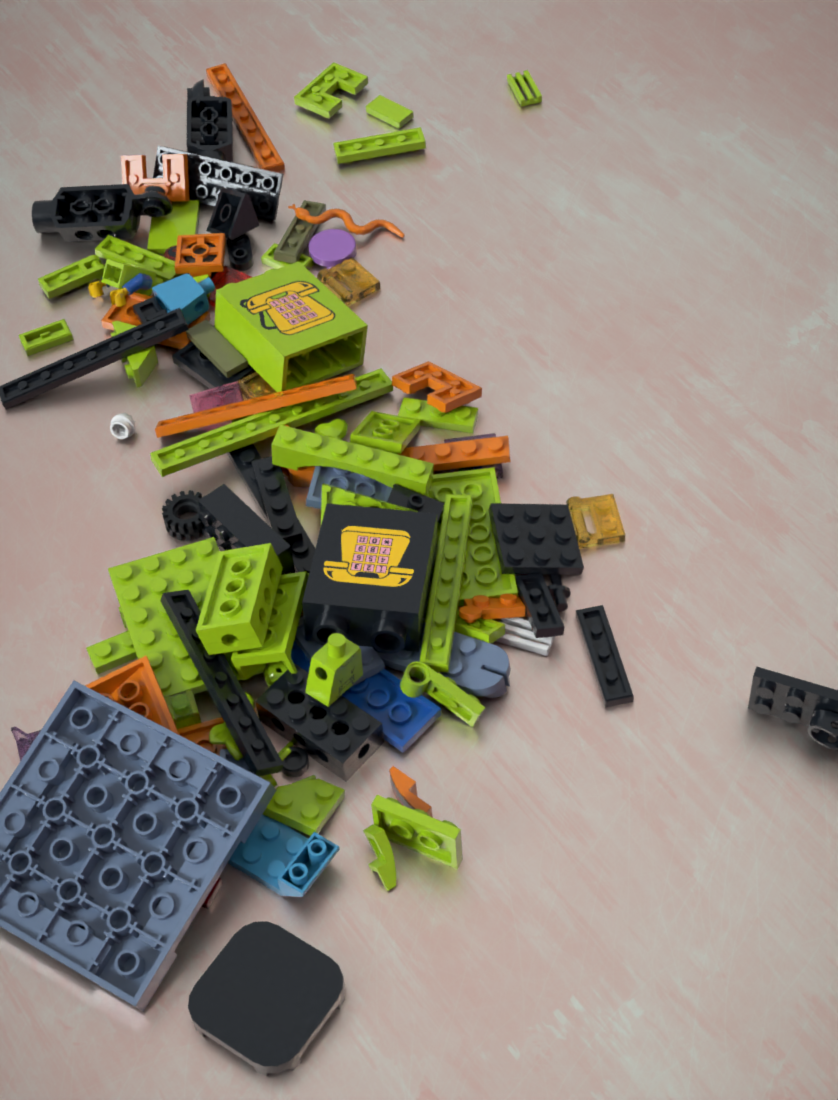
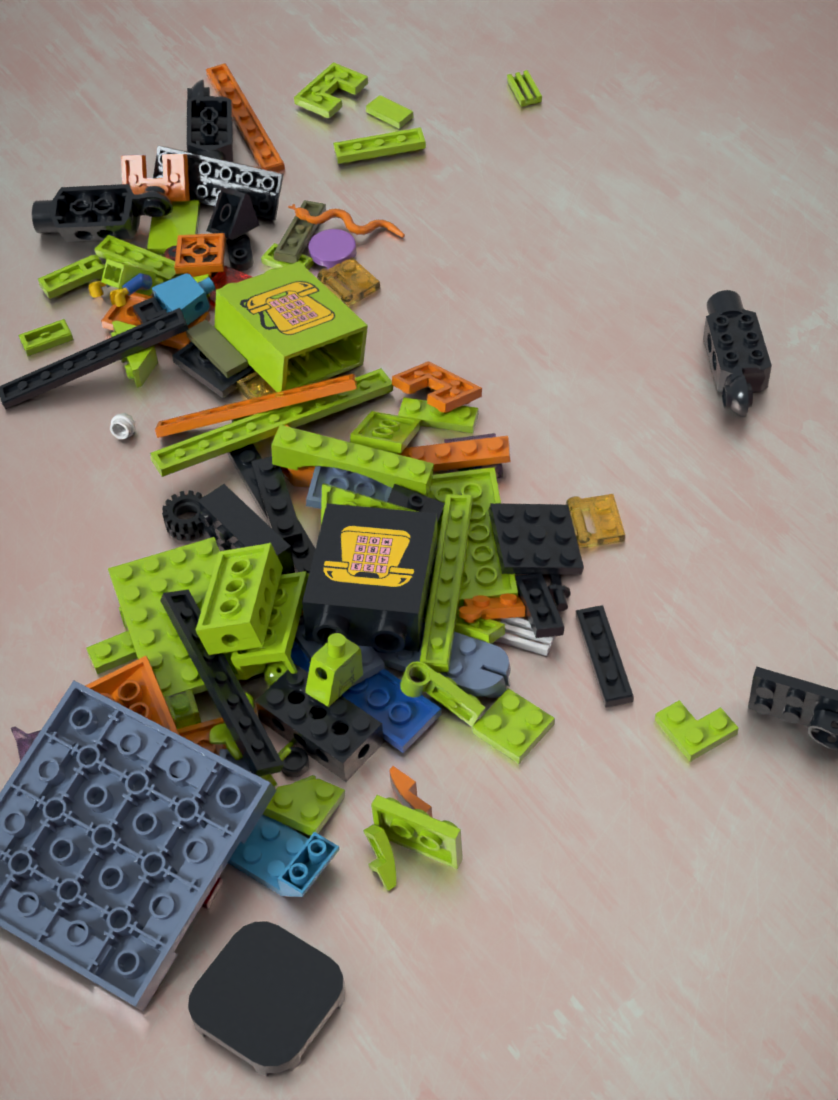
(216, 397): clear pink plate -> none
(335, 429): lime rock -> none
(513, 725): none -> lime plate
(692, 735): none -> lime plate
(735, 351): none -> black brick

